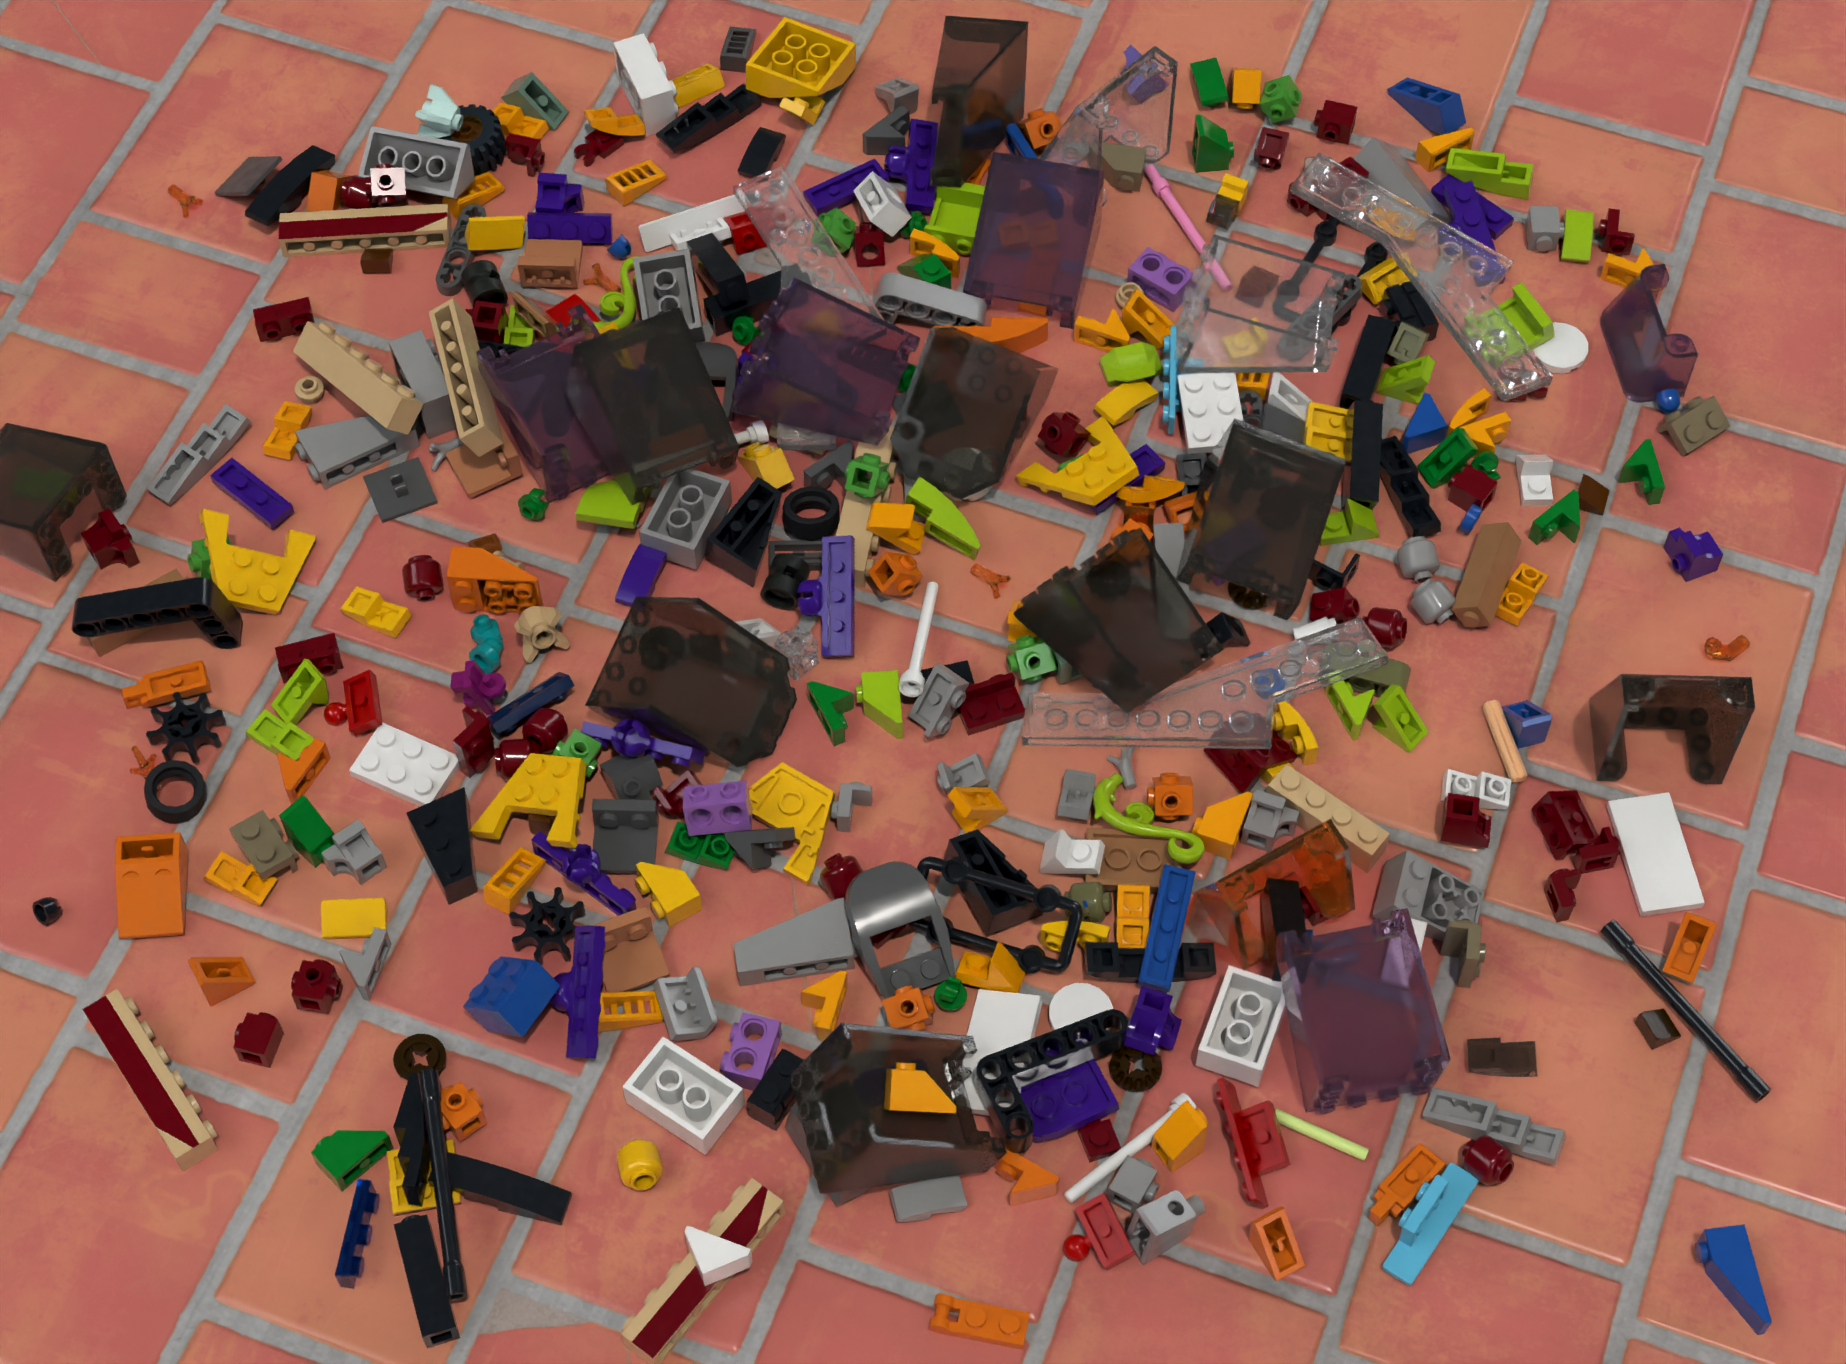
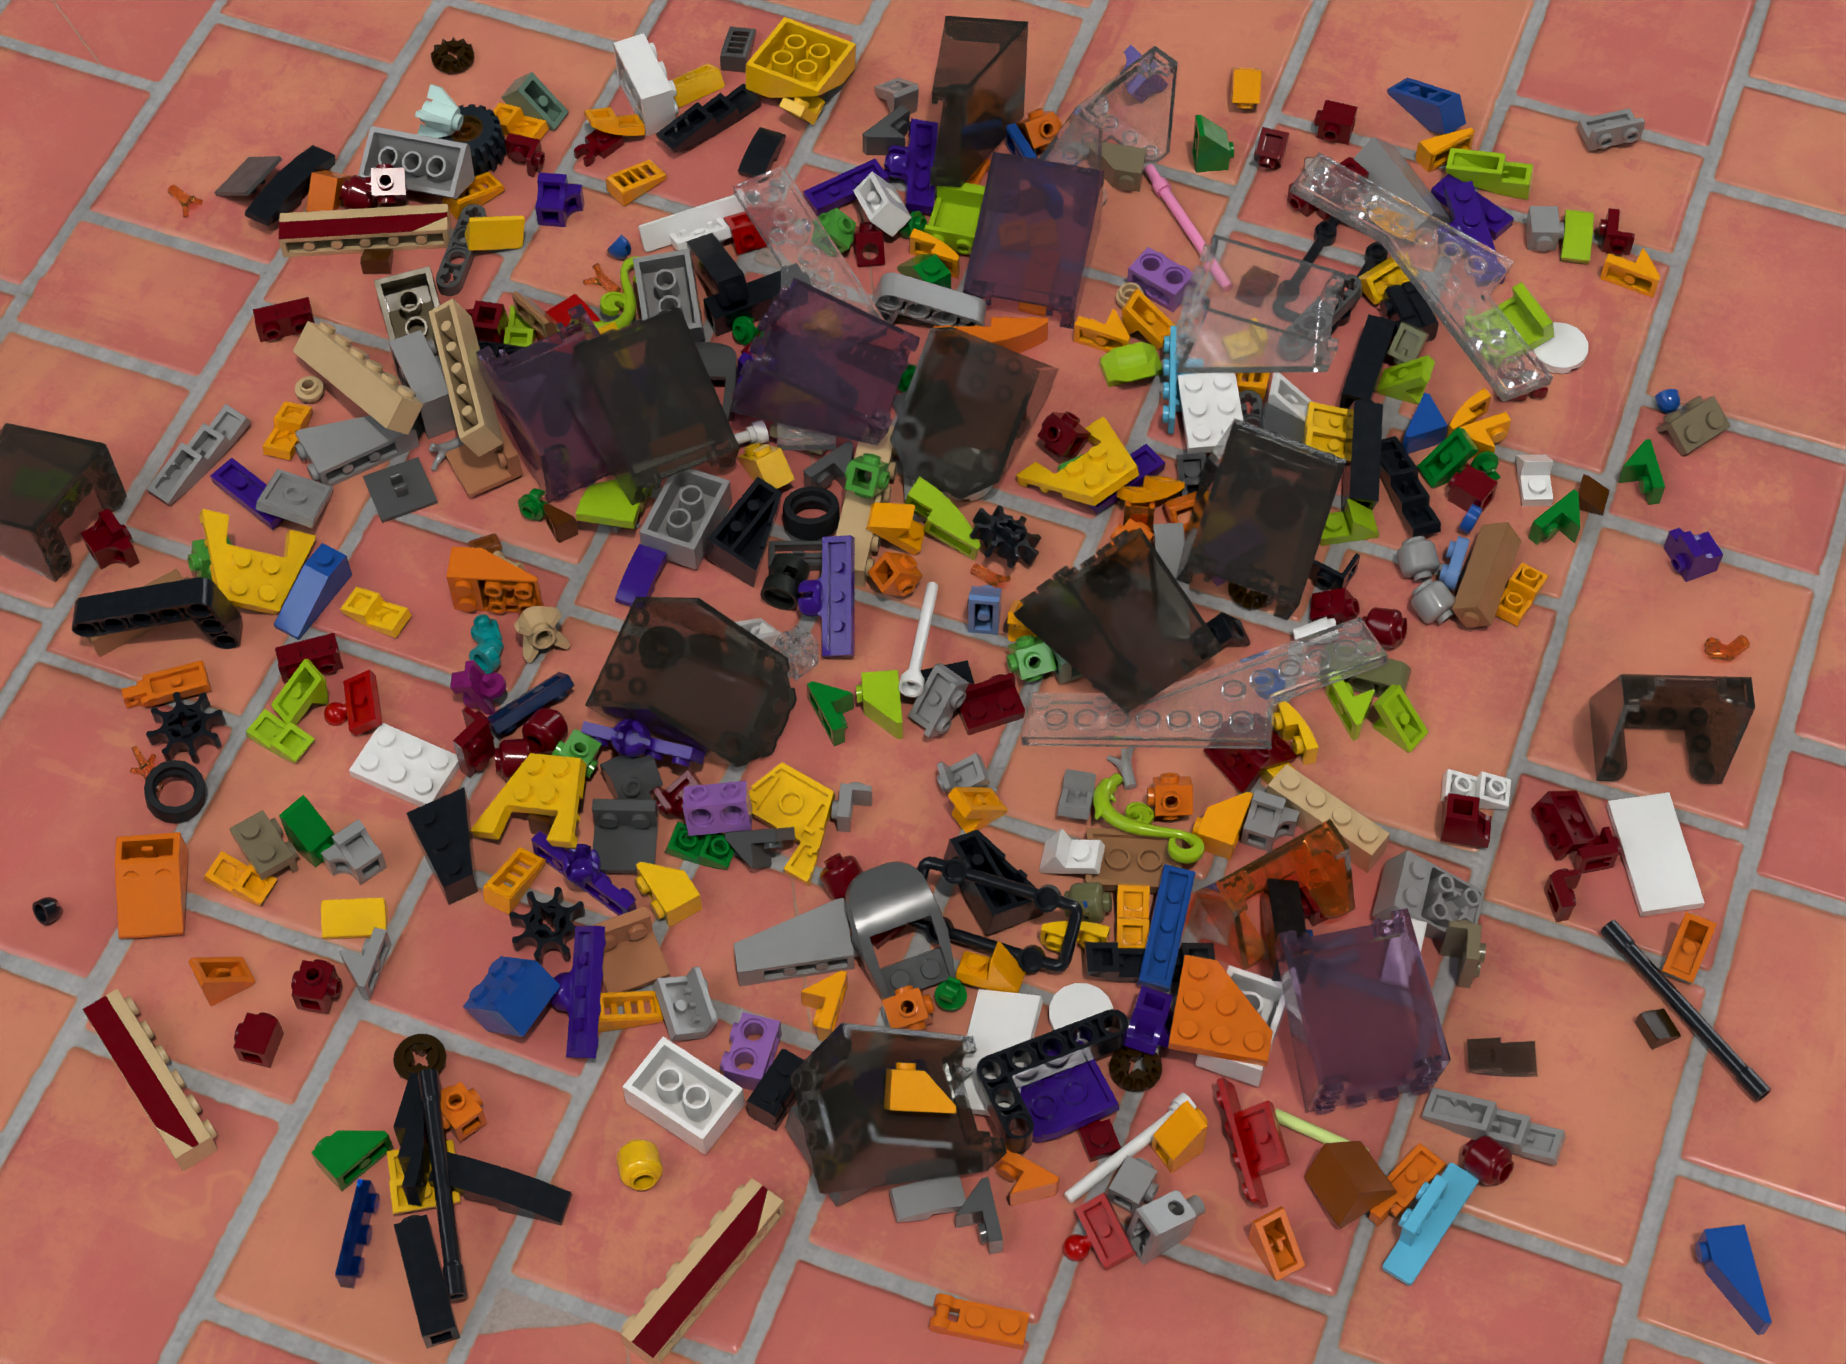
(294, 498): none -> light grey tile
(301, 774): orange slope -> none
(313, 590): none -> blue slope
(407, 302): none -> dark tan slope
(422, 577): dark red head -> none
(448, 63): none -> dark brown gear
(483, 283): pearl dark grey wheel -> none
(550, 263): nougat bracket -> none
(560, 523): none -> reddish brown slope
(571, 226): dark purple plate -> none
(716, 1256): white slope -> none
(981, 1210): none -> dark grey slope
(984, 609): none -> medium blue slope
(1005, 536): none -> black gear
(1124, 400): yellow slope -> none
(1209, 82): green slope -> none
(1216, 1016): none -> orange plate
(1228, 201): leg -> none
(1280, 99): bright green brick -> none
(1348, 1181): none -> dark orange slope
(1457, 553): none -> medium blue plate
(1504, 741): light nougat axle -> none
(1527, 723): blue slope -> none
(1610, 129): none -> light grey bracket
(1638, 343): windscreen -> none

